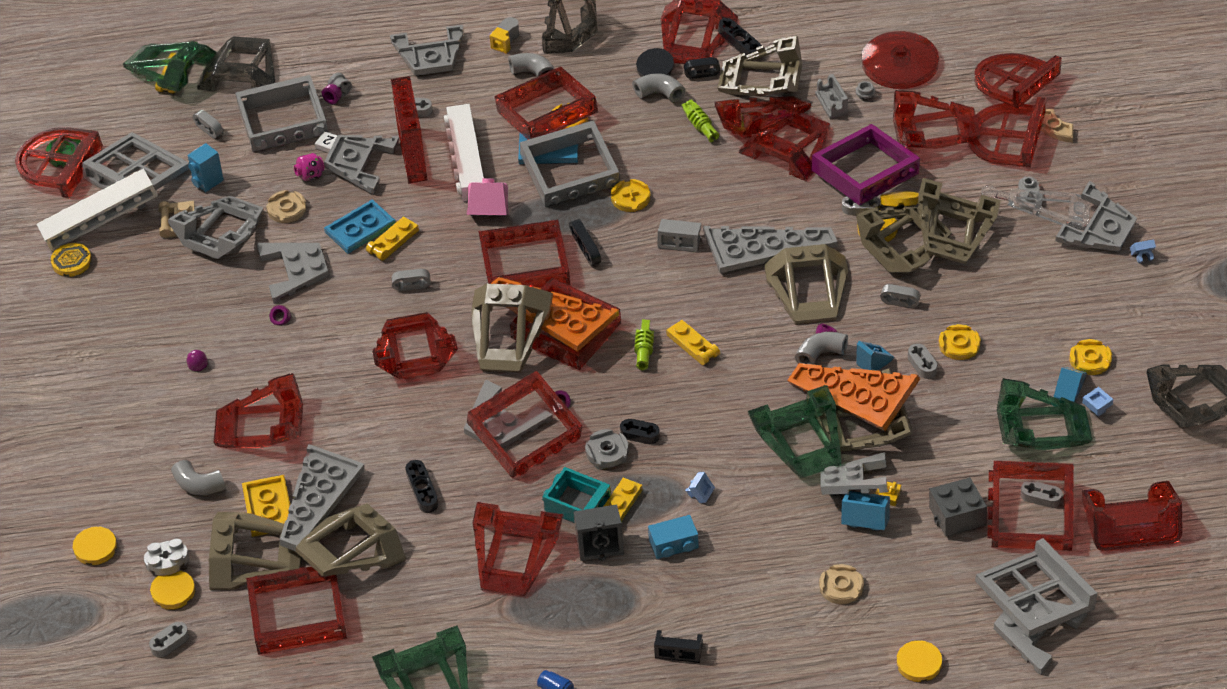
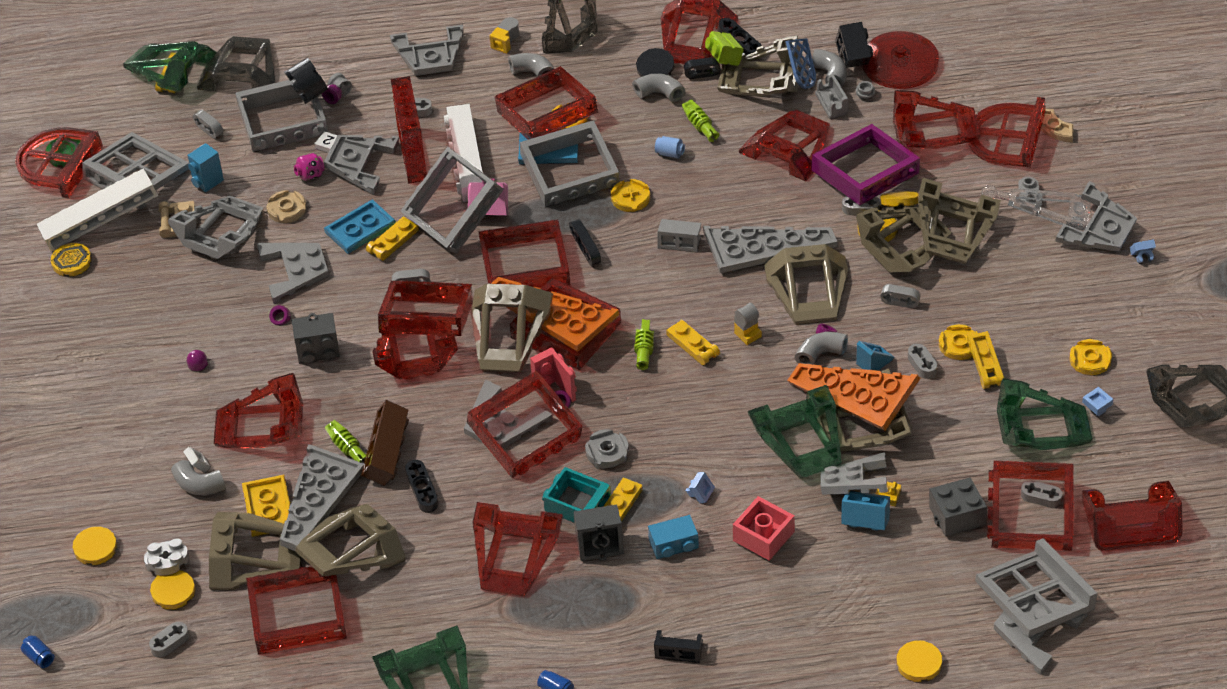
(37, 651): none -> blue piece
(196, 459): none -> white tile
(306, 80): none -> black brick
(315, 338): none -> dark grey brick
(345, 441): none -> lime hinge
(385, 443): none -> reddish brown brick
(422, 322): none -> clear red window
(472, 215): none -> light grey window
(553, 369): none -> coral bracket
(640, 431): black beam -> none
(669, 147): none -> light blue brick
(724, 48): none -> lime brick
(747, 324): none -> leg
(758, 121): clear red windscreen -> none
(763, 528): none -> coral brick
(811, 73): none -> medium blue window
(832, 63): none -> light grey cylinder
(841, 584): tan tile -> none
(853, 44): none -> black brick
(985, 359): none -> yellow plate
(1027, 87): clear red window -> none
(1069, 383): dark azure slope -> none

